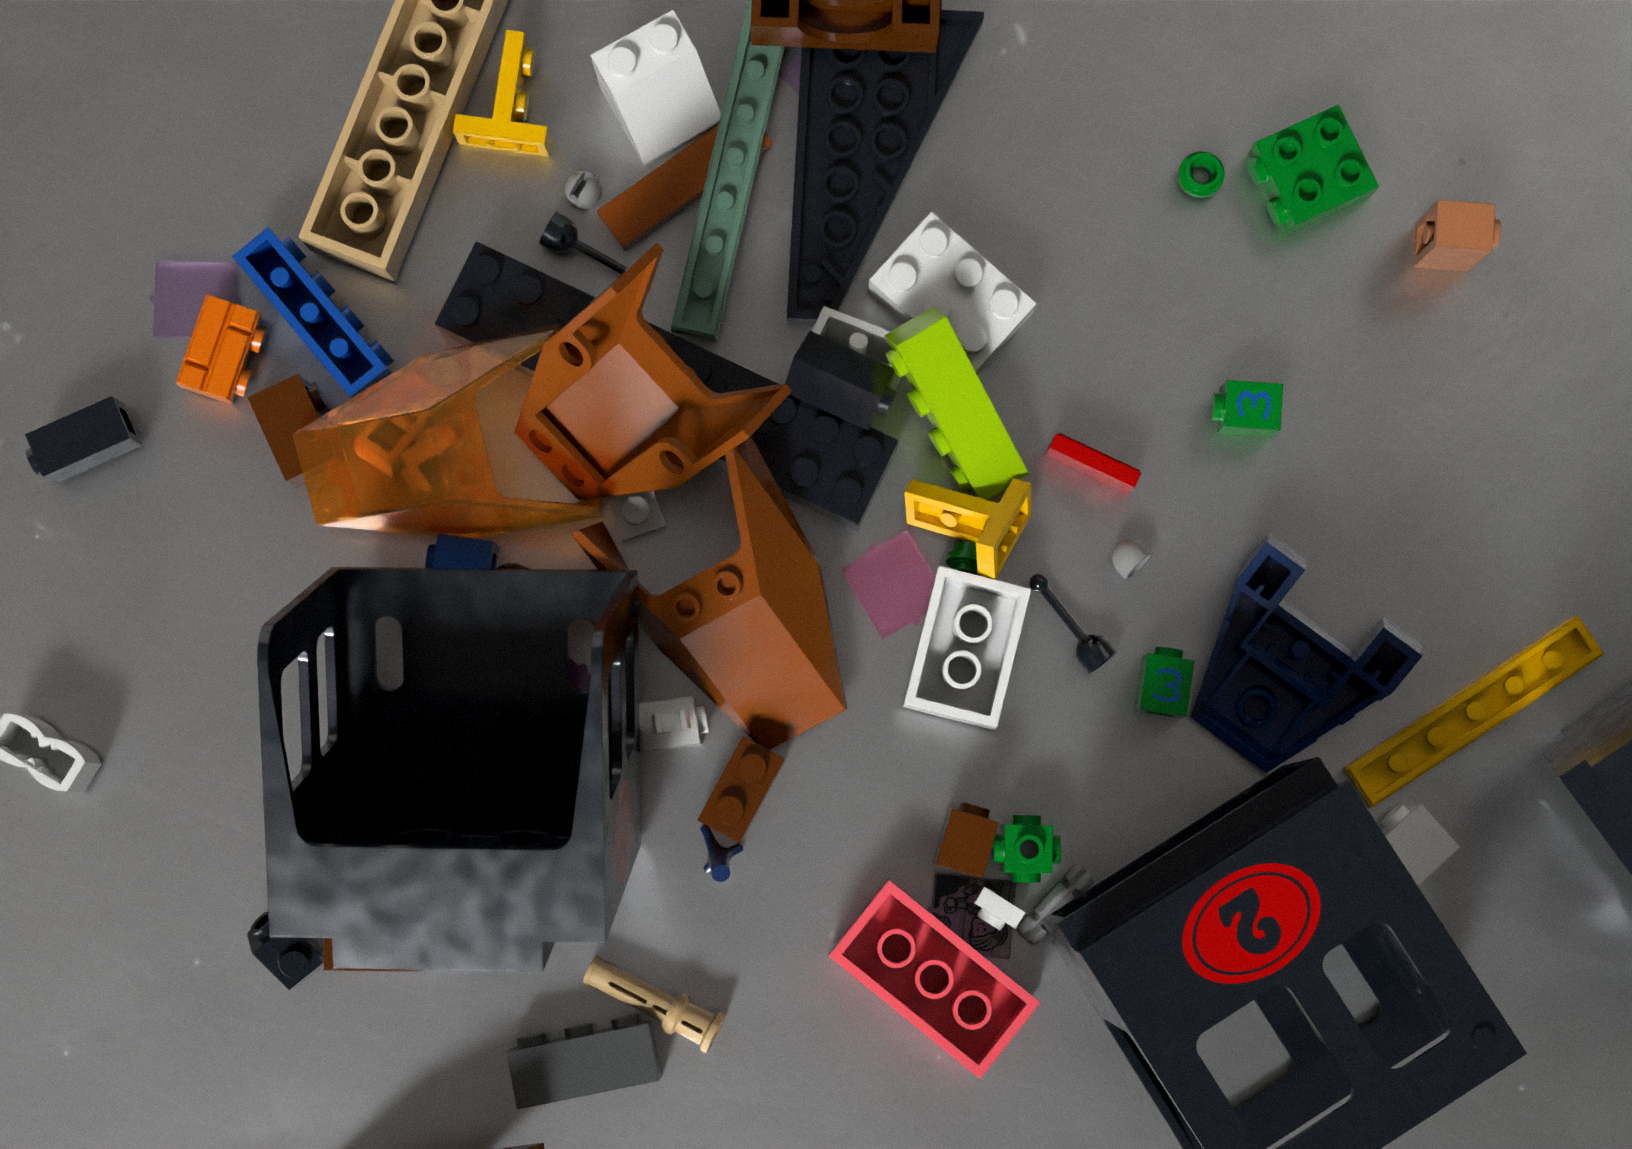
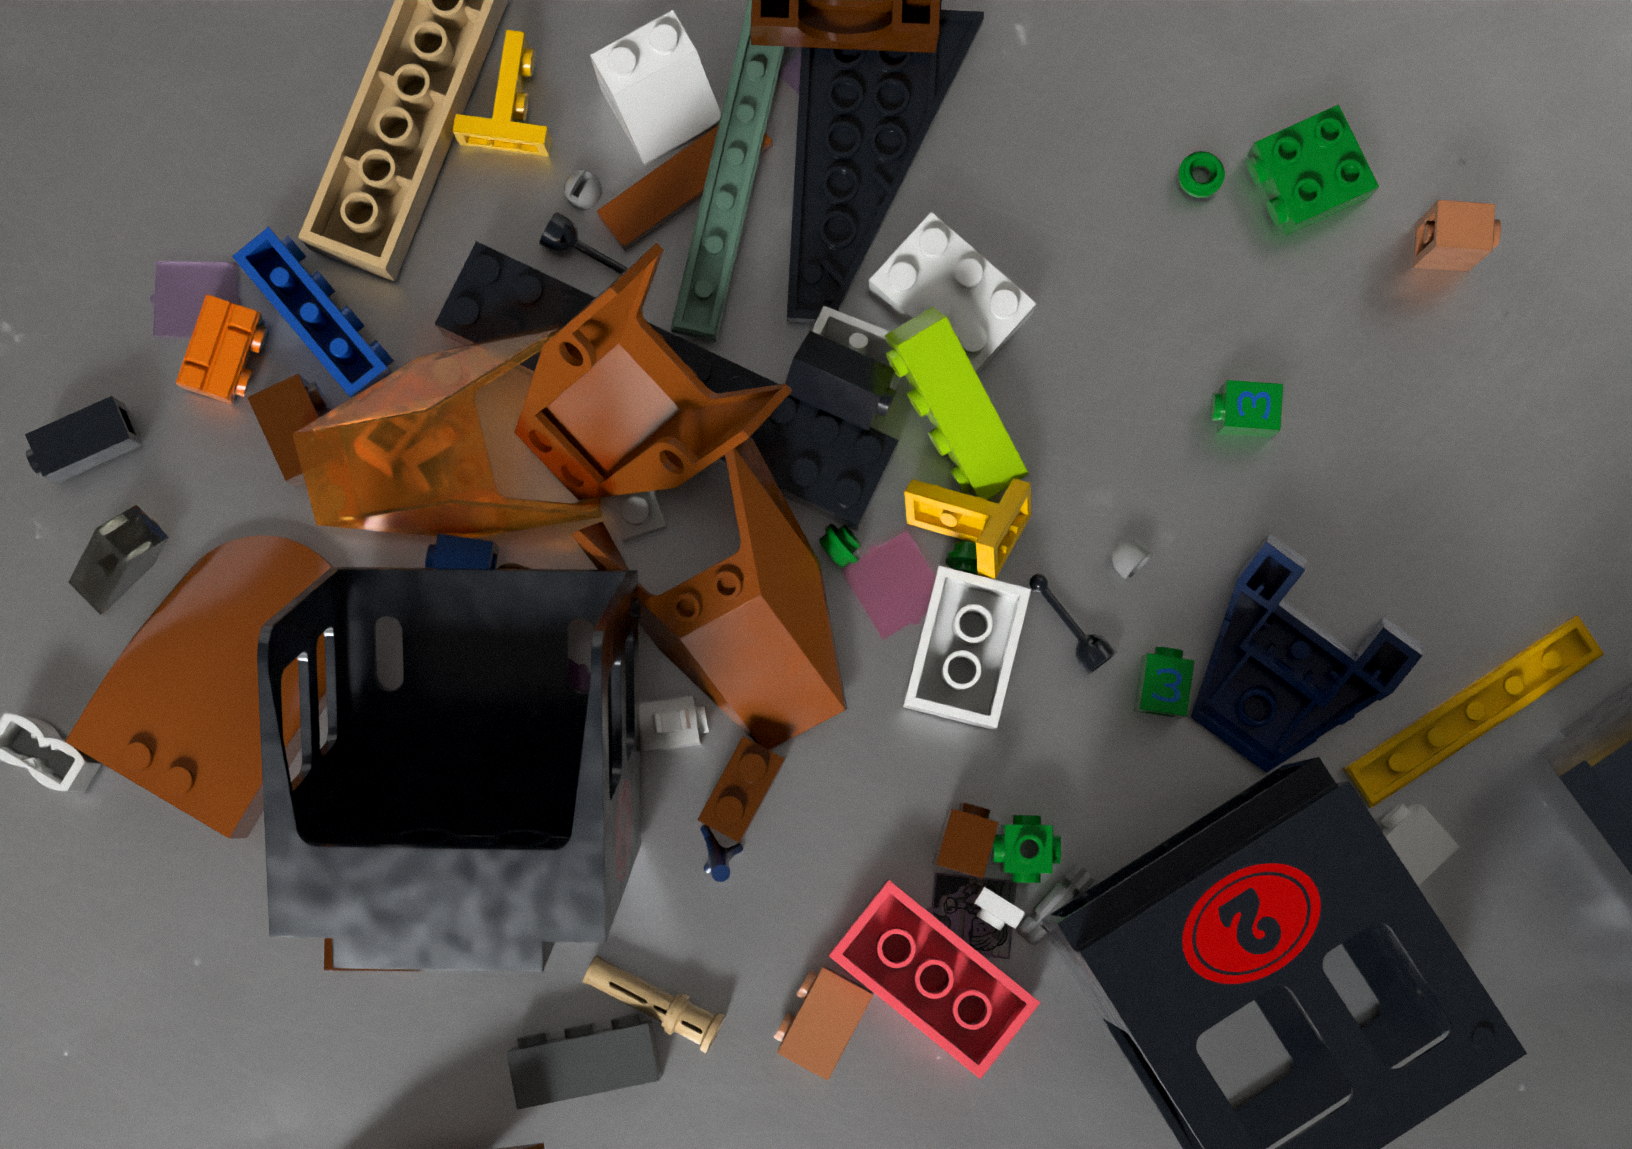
(117, 557): none -> clear smoke slope
(185, 689): none -> dark orange windscreen
(285, 957): black bracket -> none
(823, 1022): none -> nougat brick
(841, 545): none -> green plate
(1093, 462): red tile -> none

